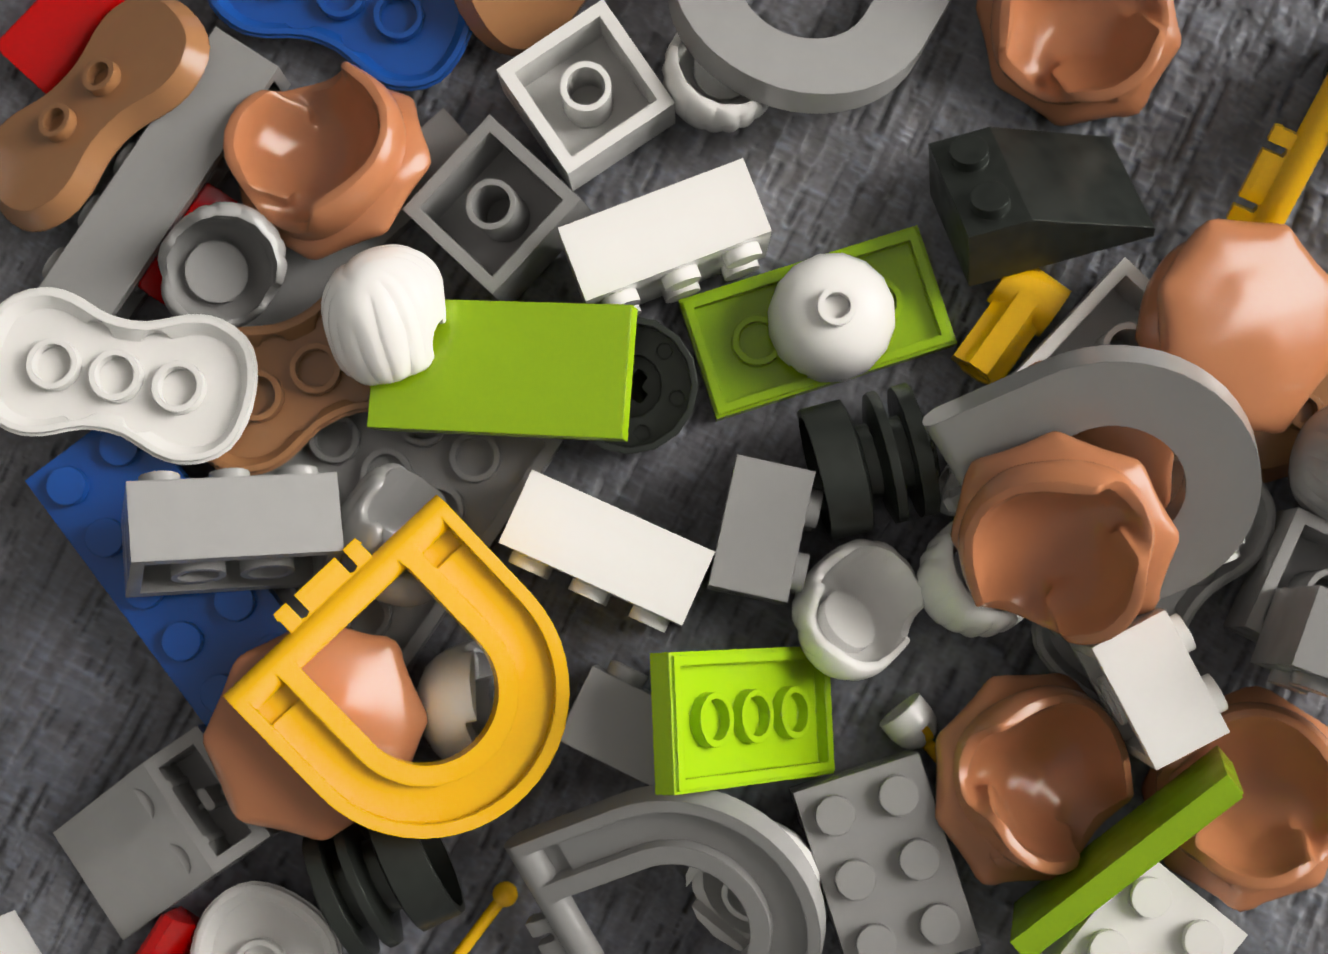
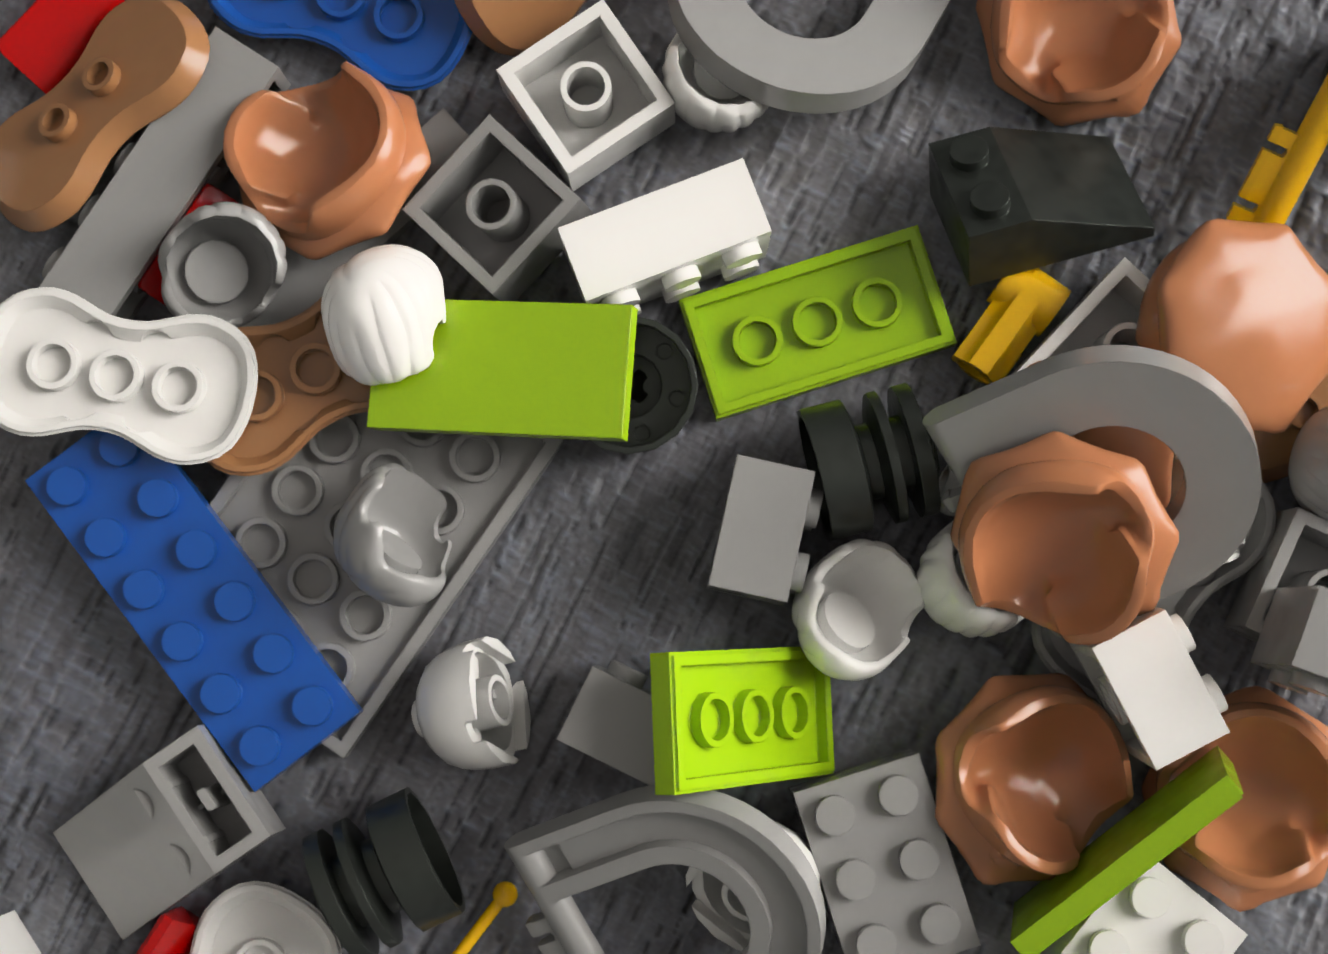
(228, 530): light grey brick -> none
(341, 761): yellow piece -> none
(366, 681): nougat piece -> none
(605, 551): white brick -> none
(831, 317): white cylinder -> none
(912, 725): white hinge -> none

